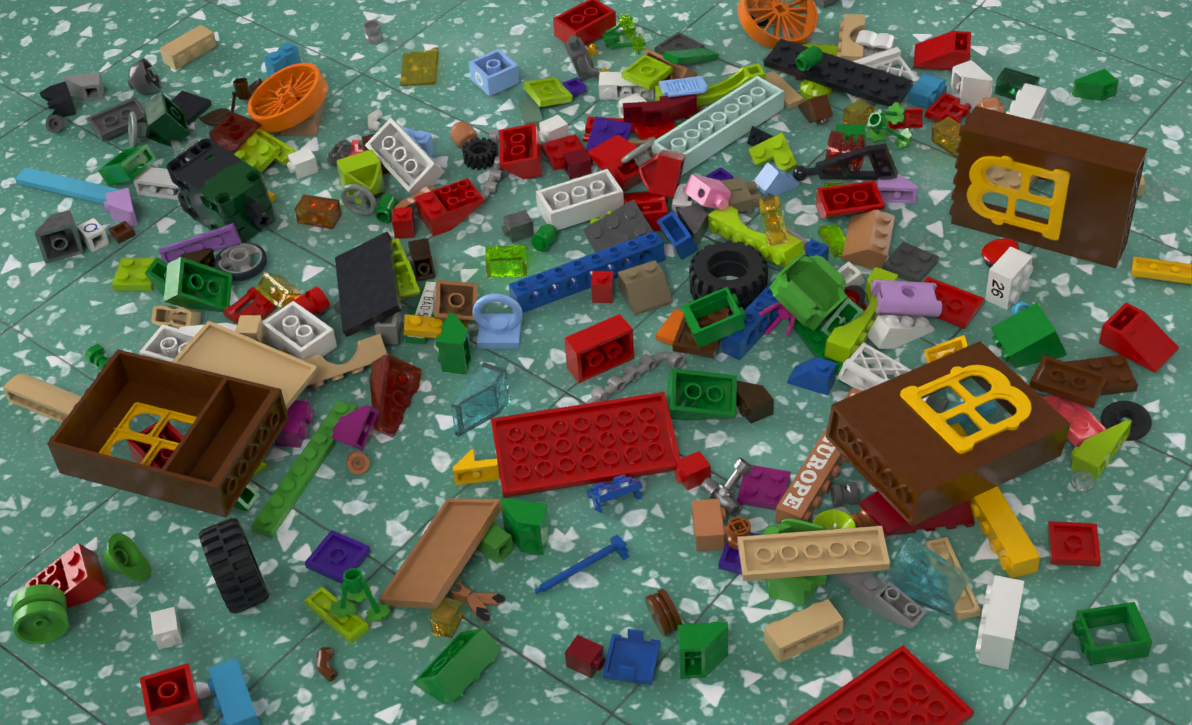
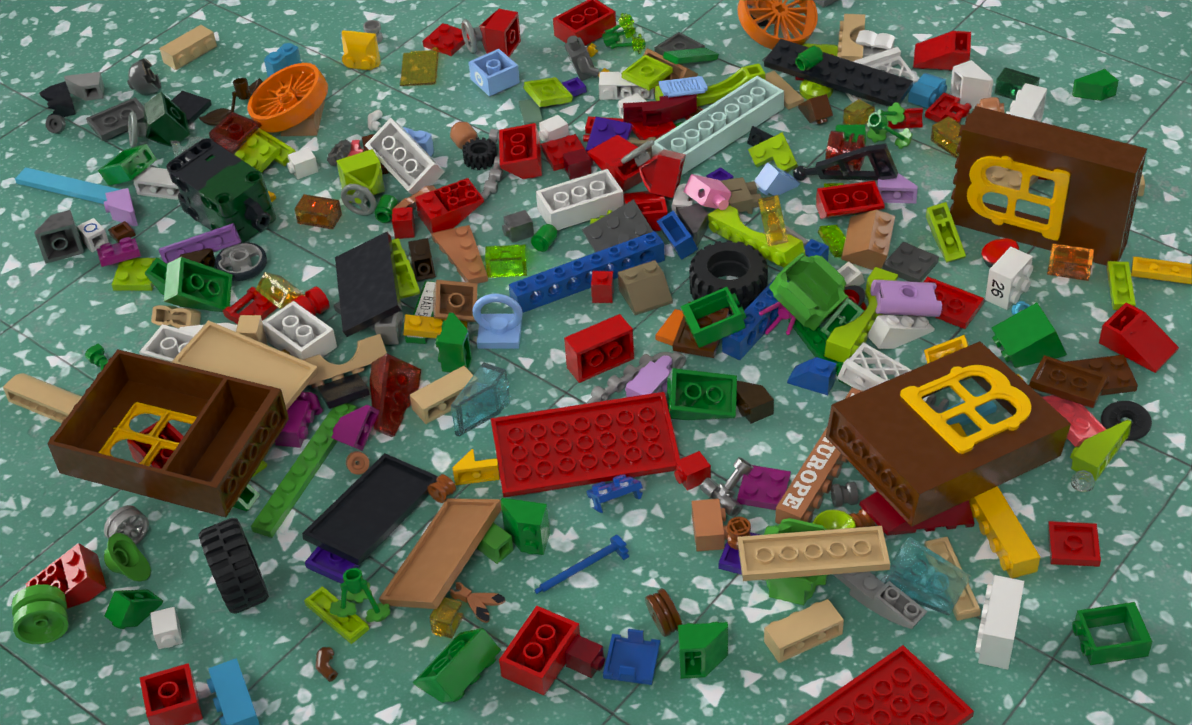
(118, 252): none -> magenta plate
(127, 521): none -> light grey wheel
(131, 607): none -> green slope
(313, 400): none -> magenta arm
(343, 390): none -> black tile
(360, 50): none -> yellow slope
(370, 509): none -> black tile
(438, 396): none -> tan brick
(441, 488): none -> dark orange wheel
(446, 39): none -> red plate
(462, 252): none -> nougat wing
(497, 32): none -> red piece
(538, 650): none -> red brick
(650, 378): none -> lavender hinge
(945, 232): none -> lime slope
(1070, 262): none -> clear orange brick
(1120, 284): none -> lime plate

